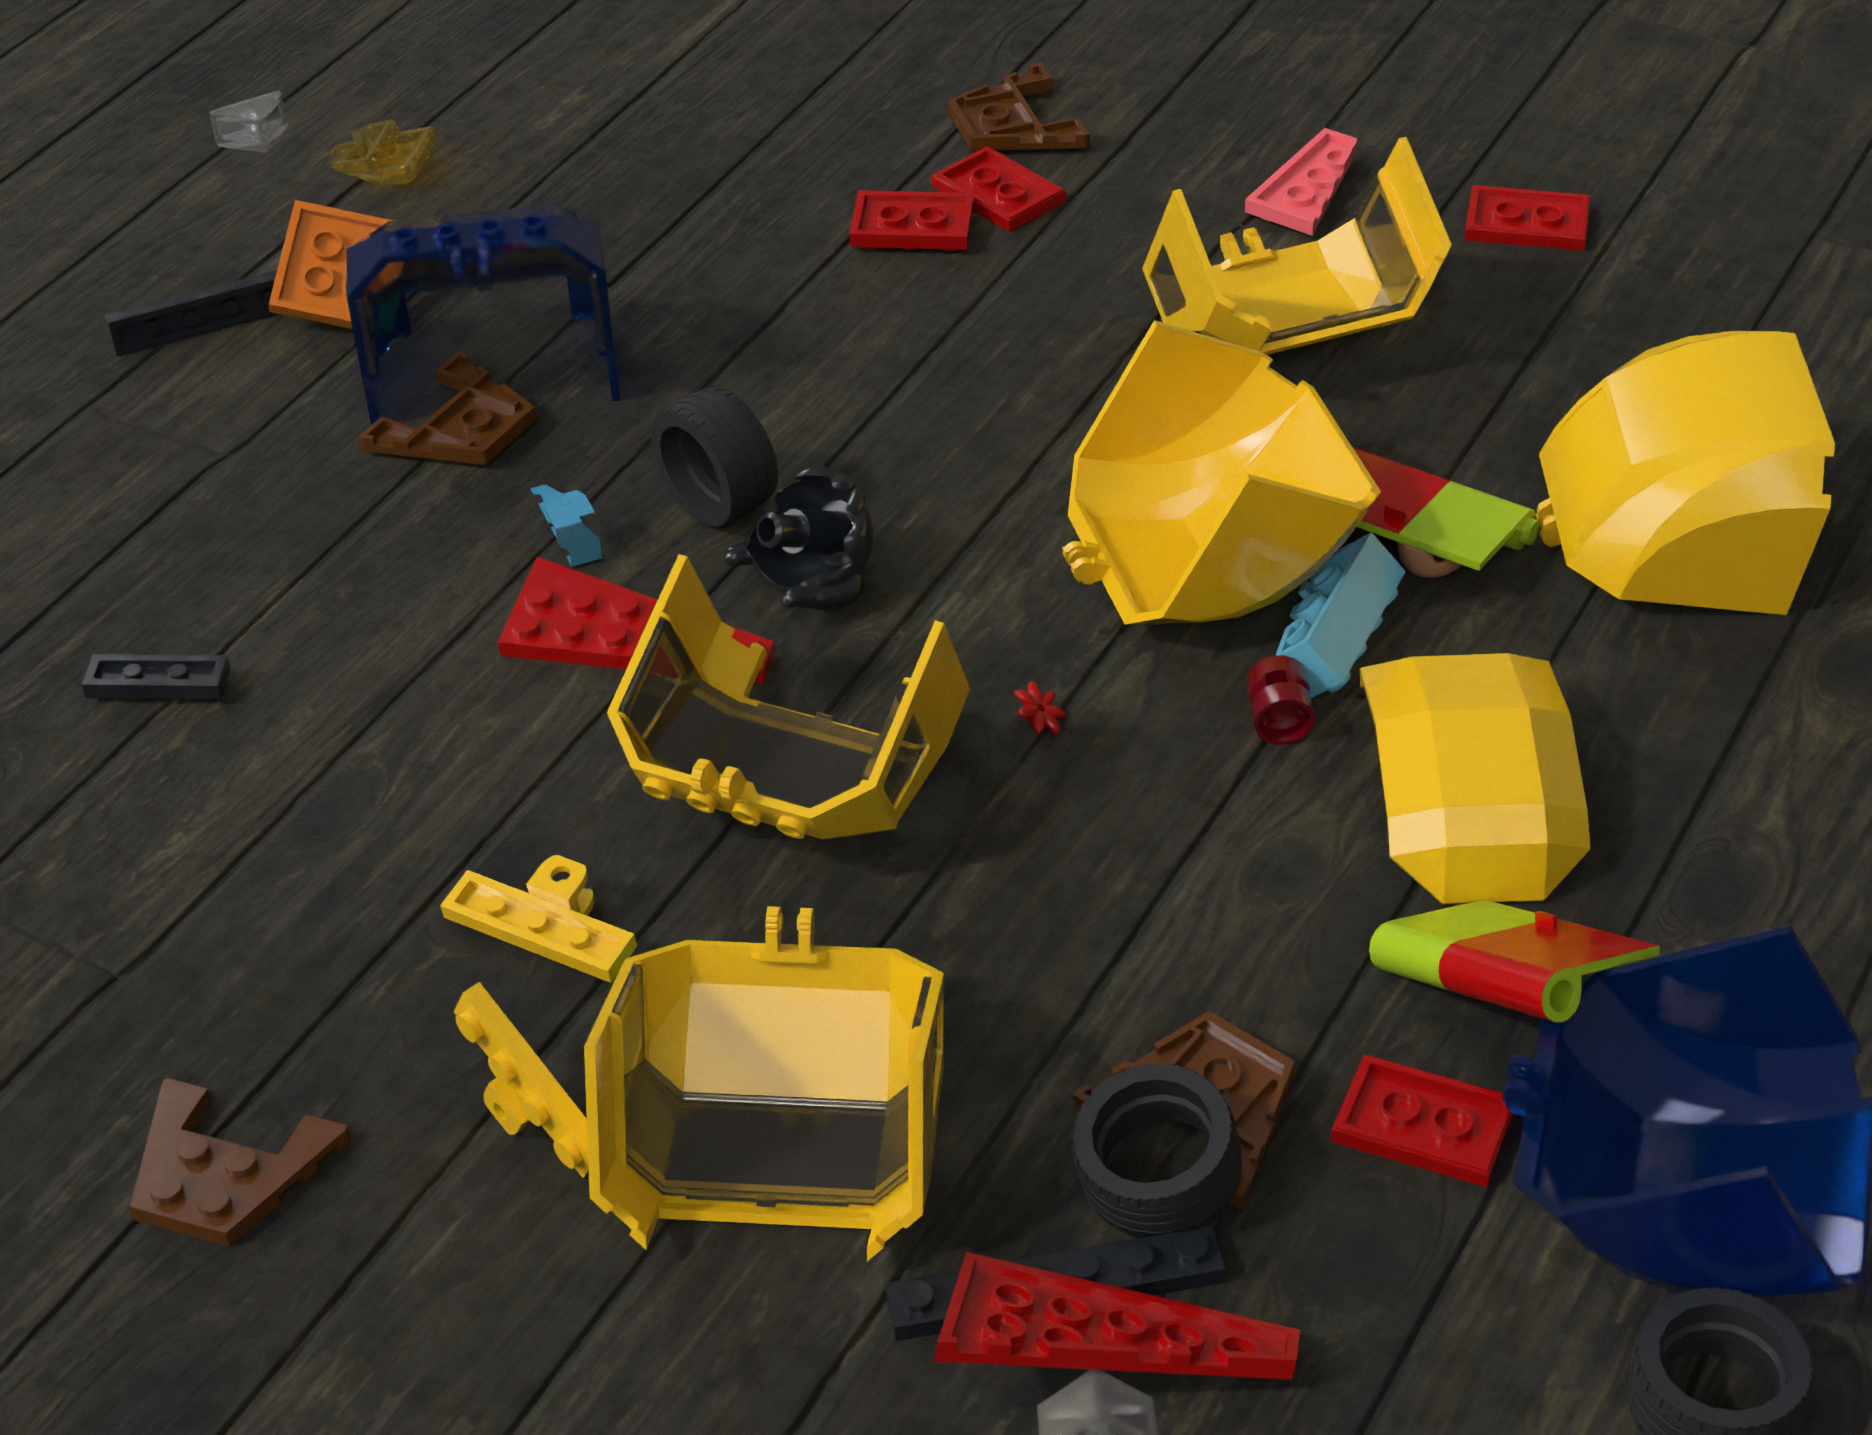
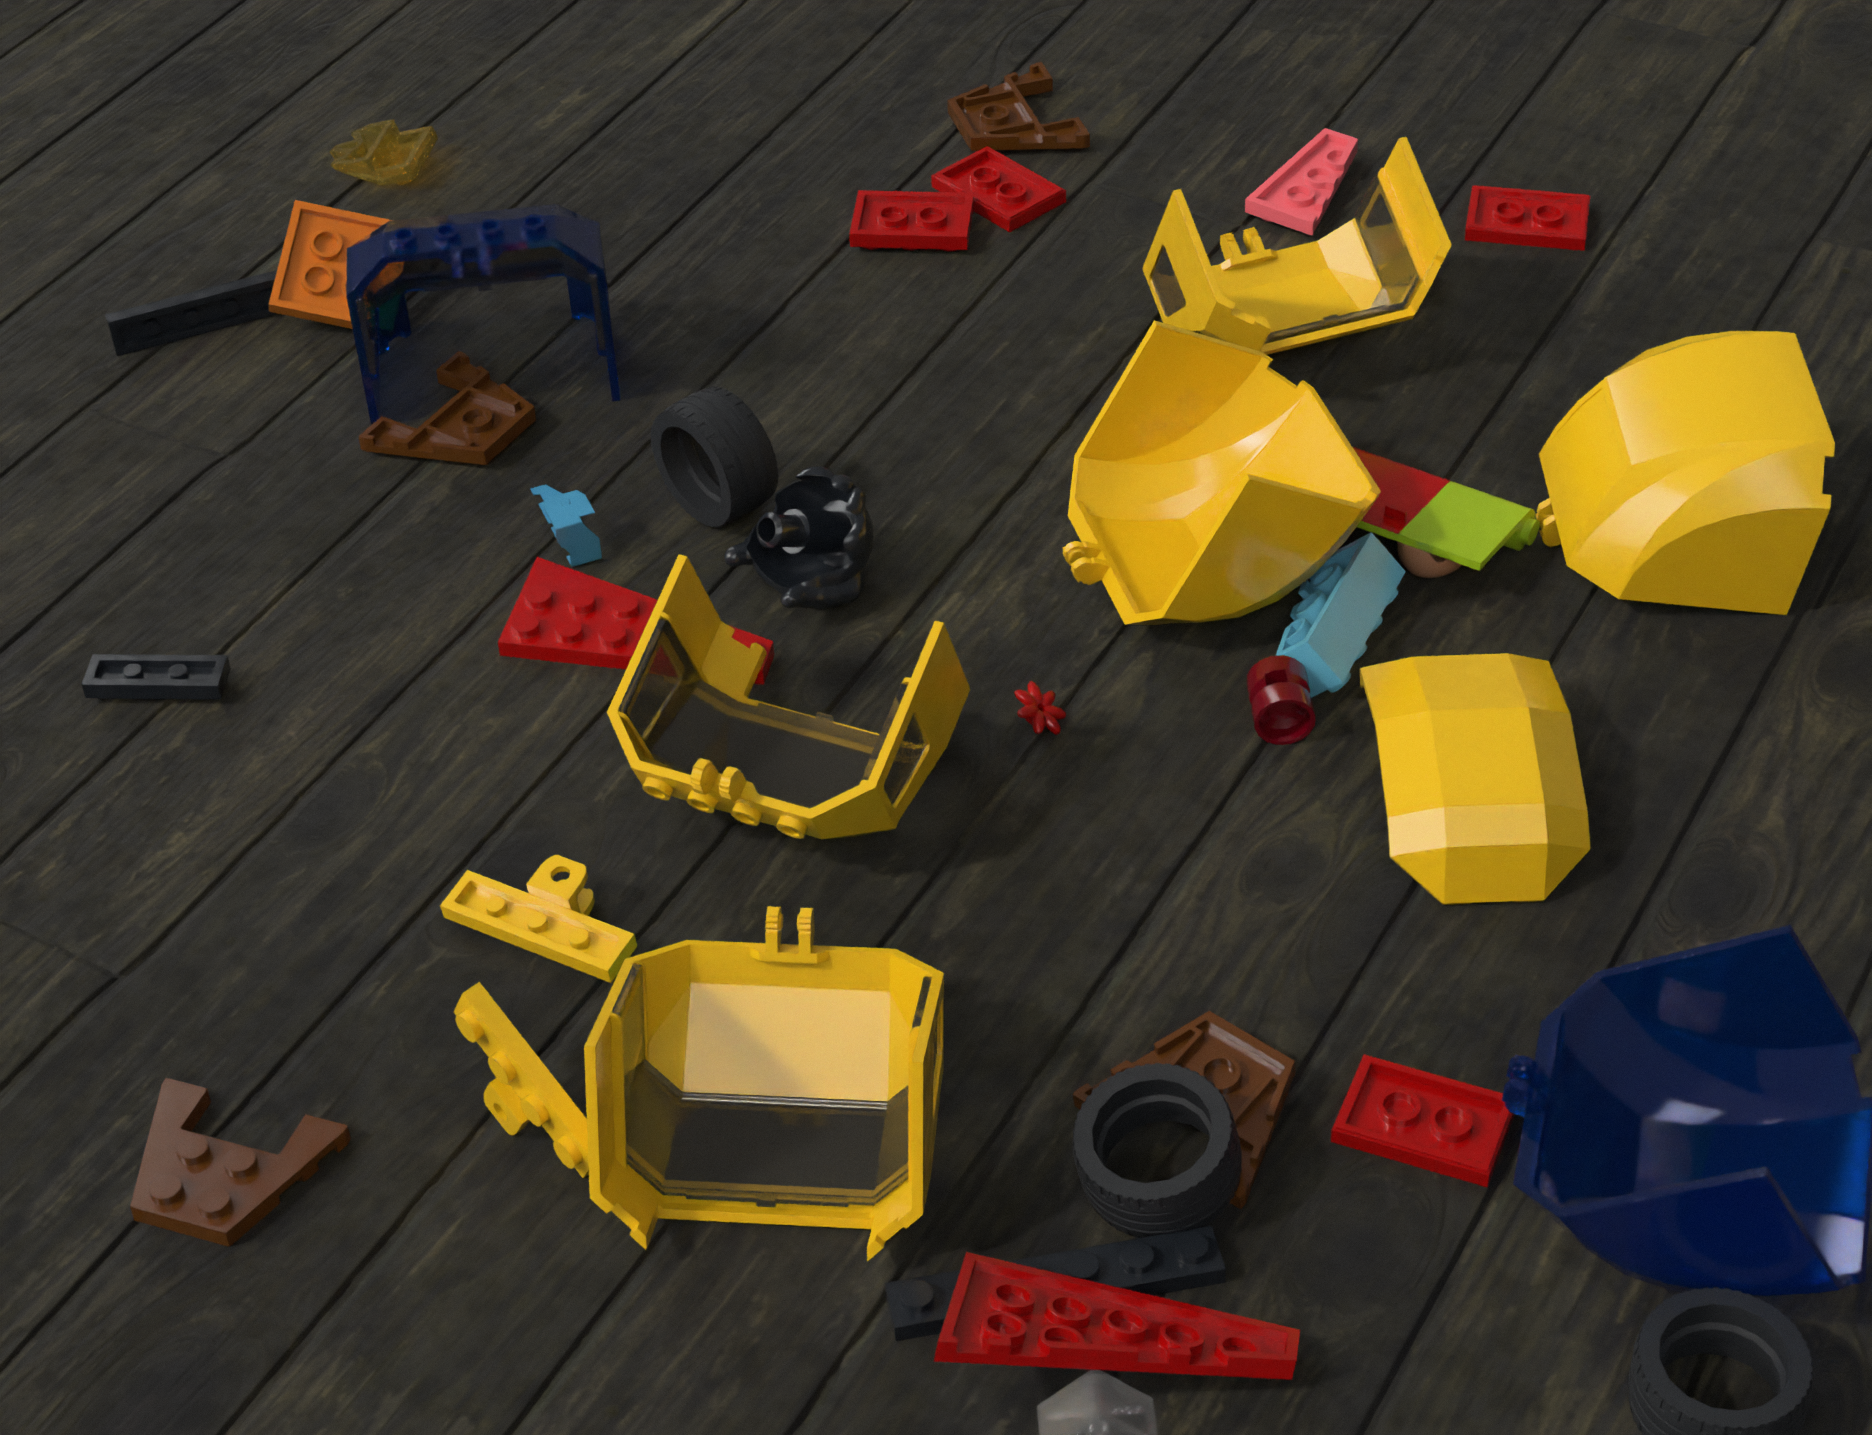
(250, 123): clear slope -> none
(1503, 955): door -> none

